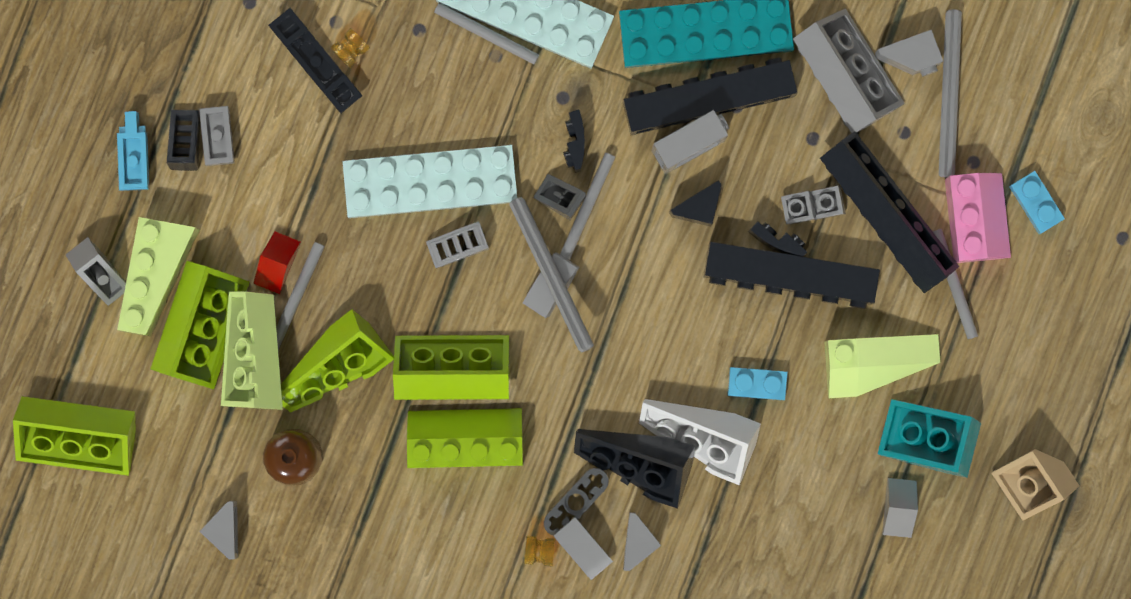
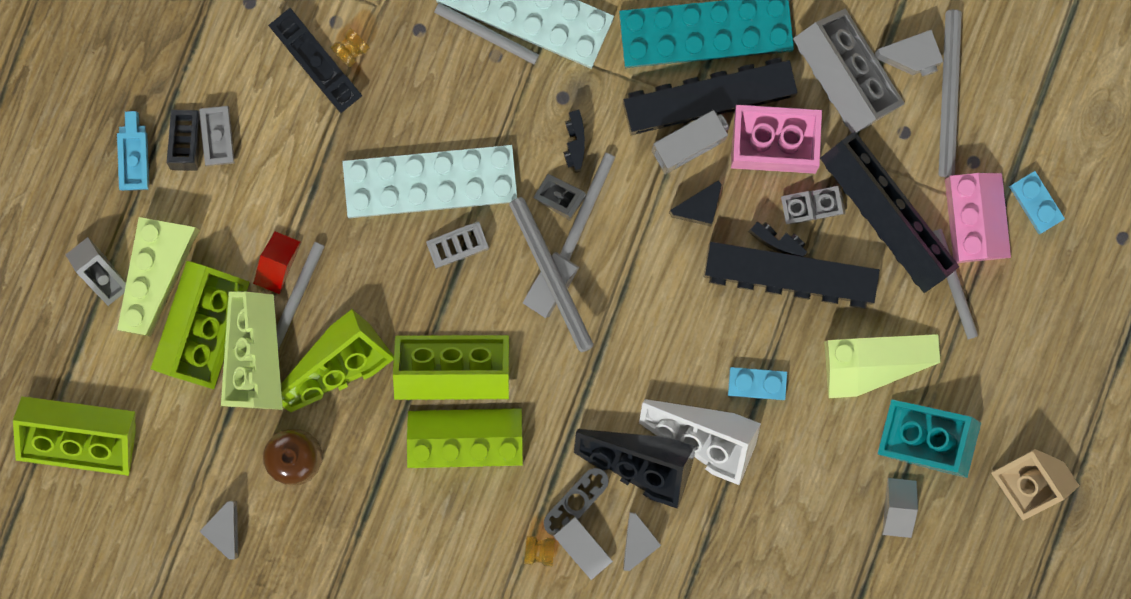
(776, 139): none -> bright pink slope

